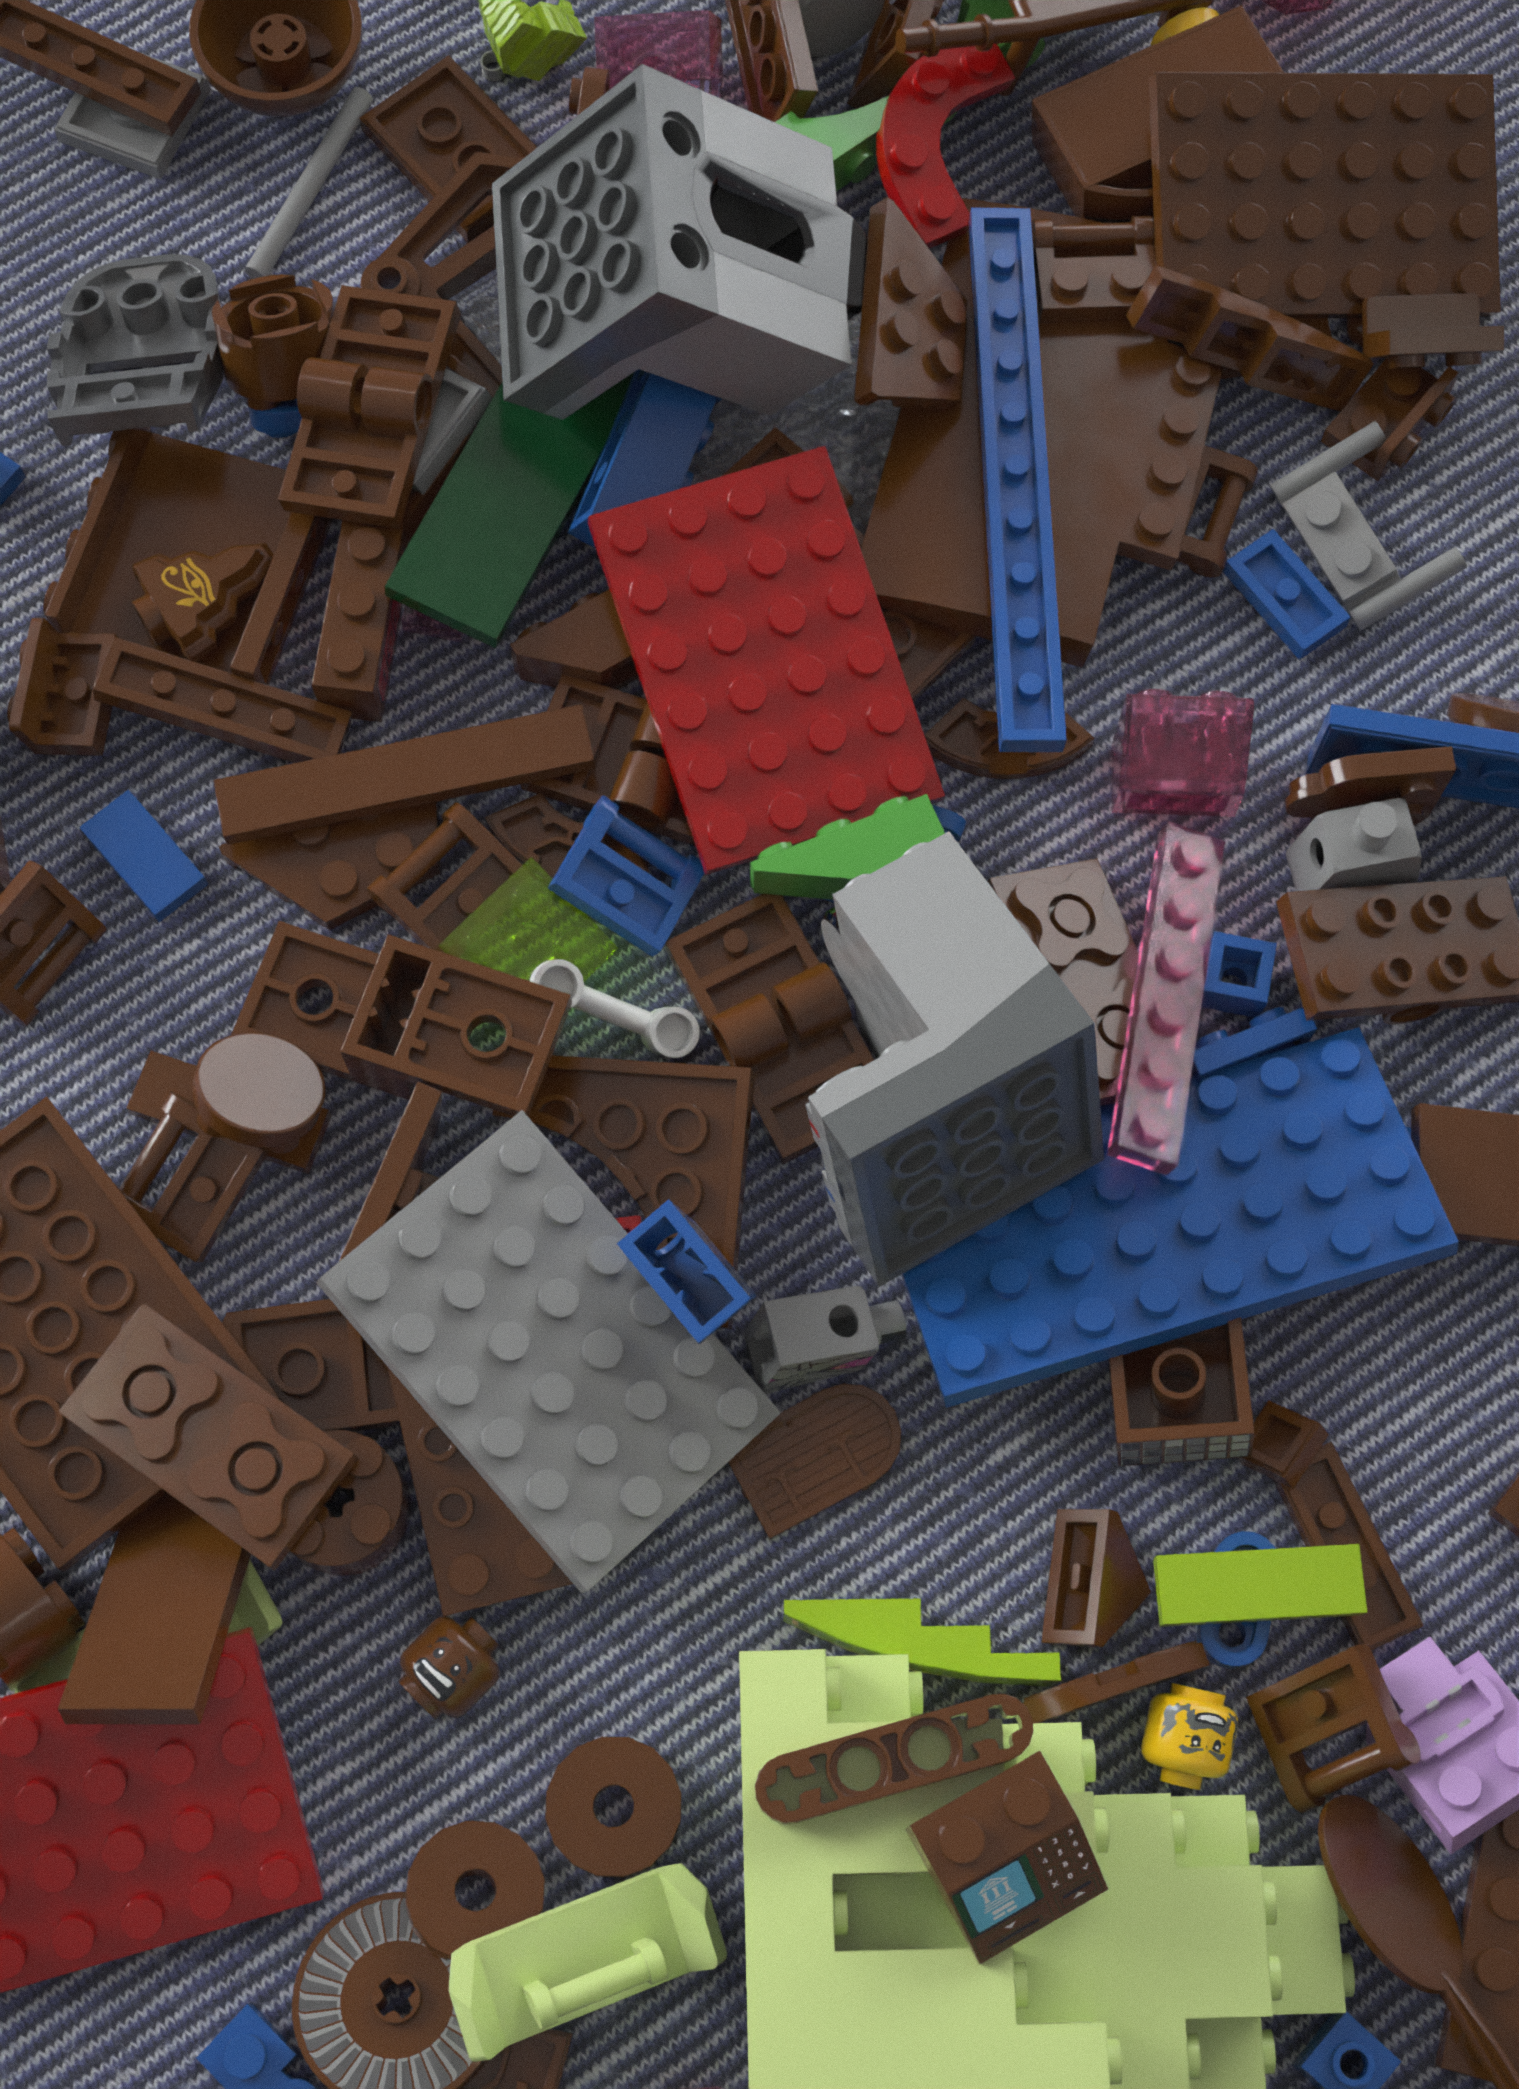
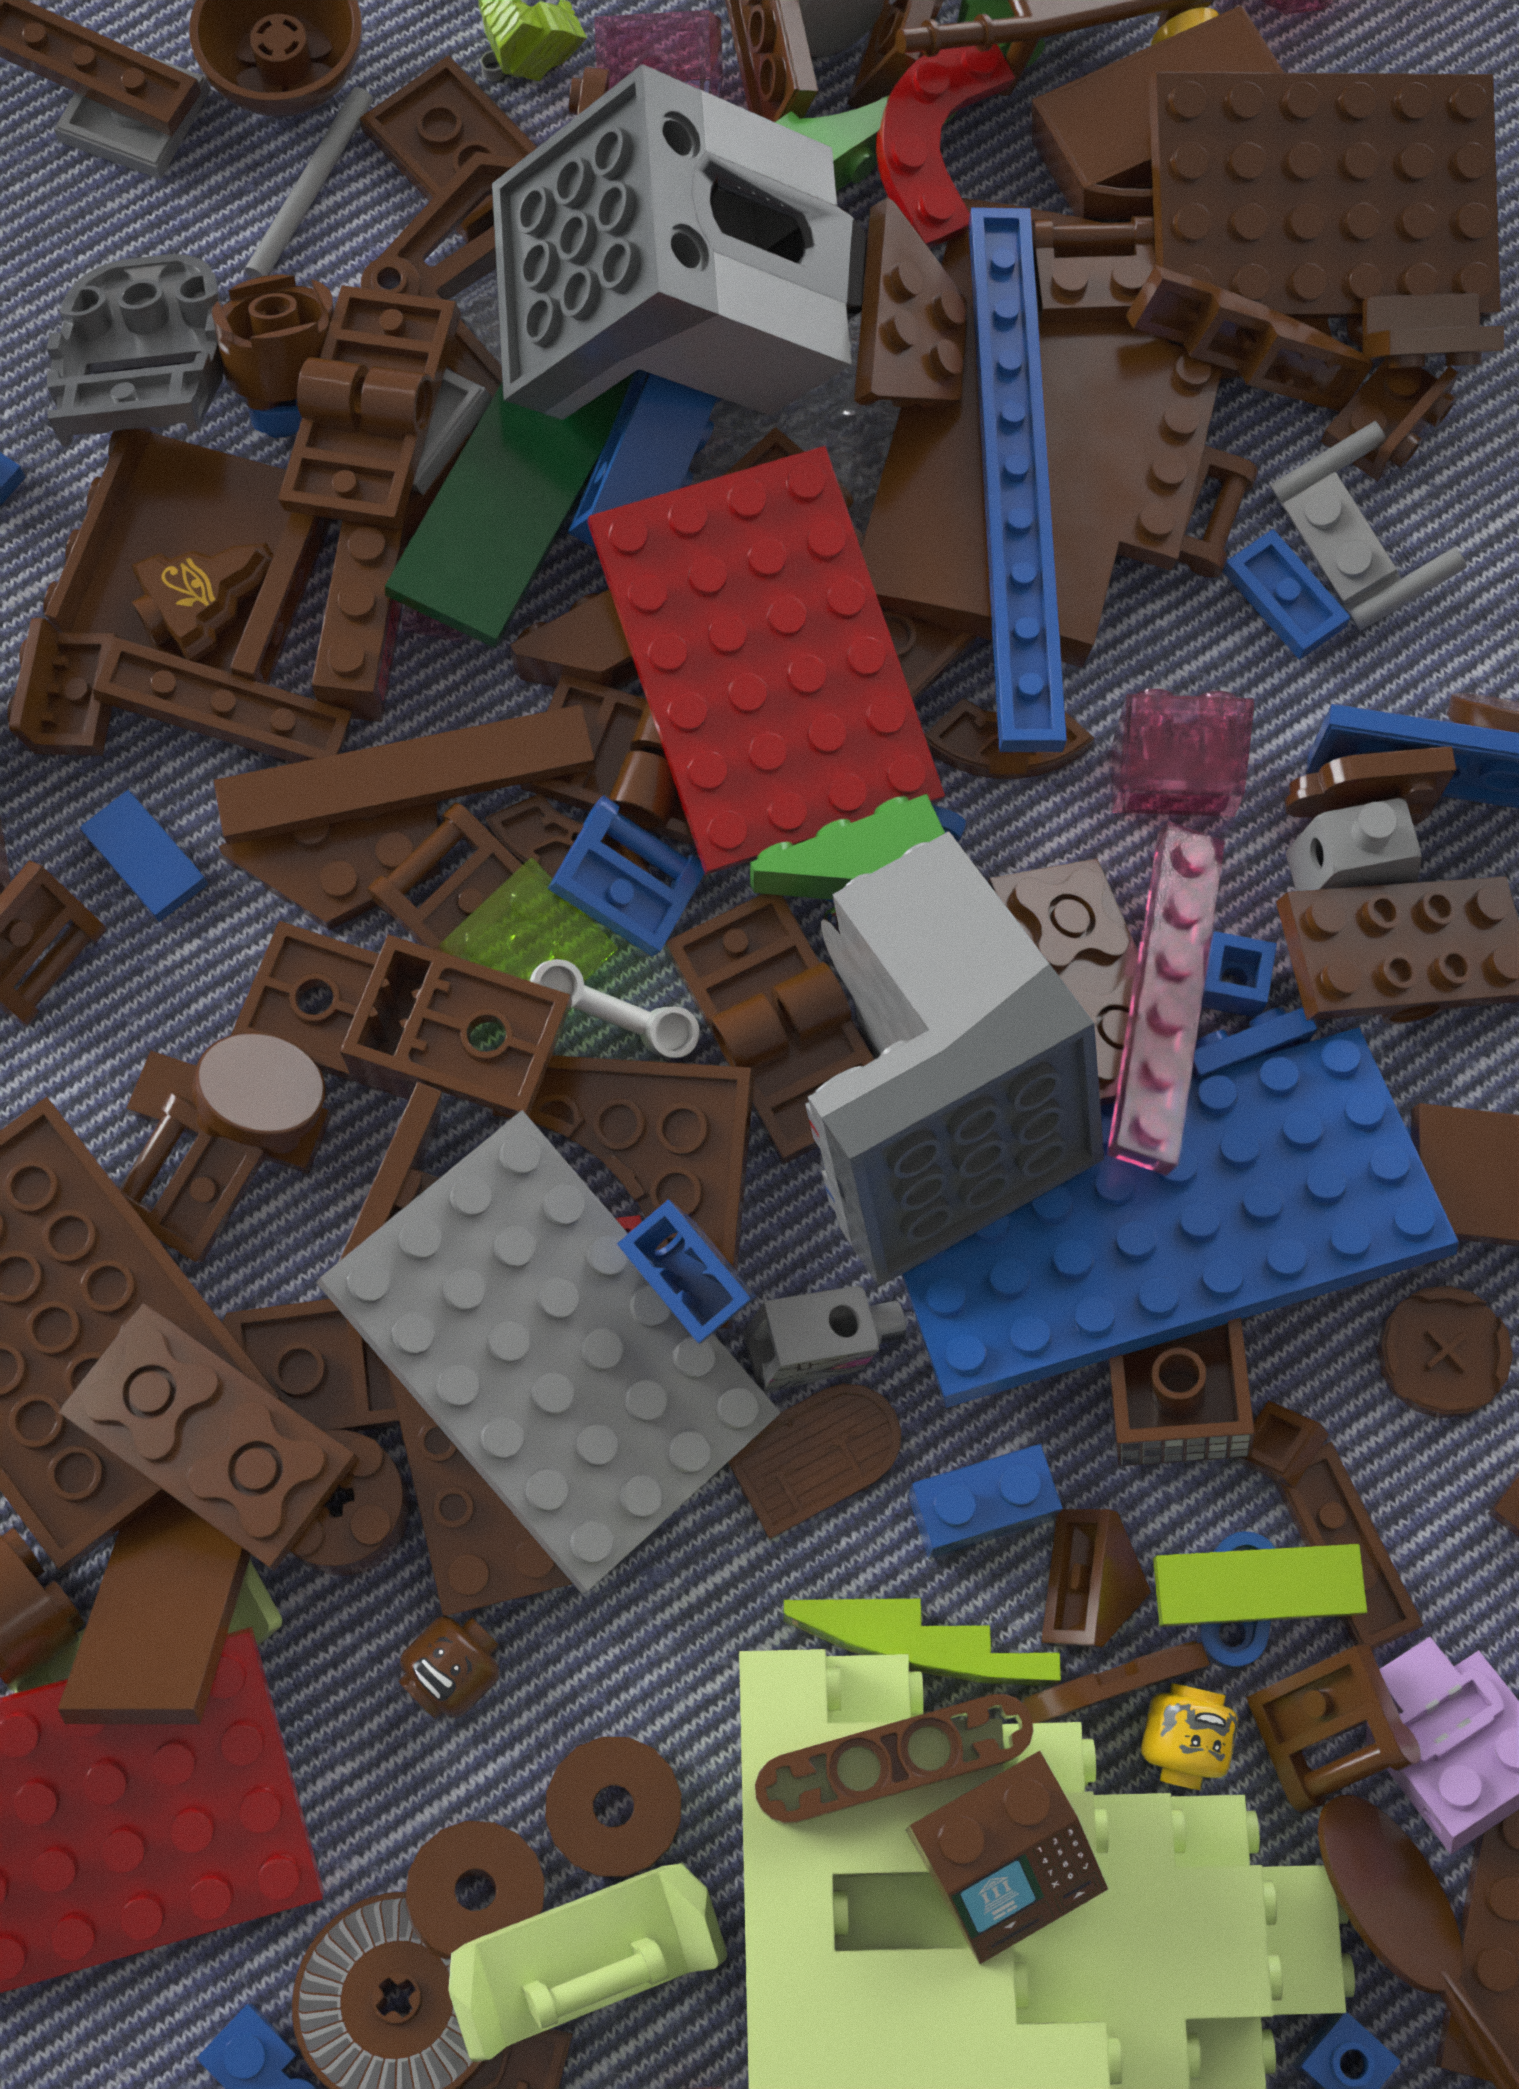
(984, 1501): none -> blue brick
(1444, 1352): none -> reddish brown tile

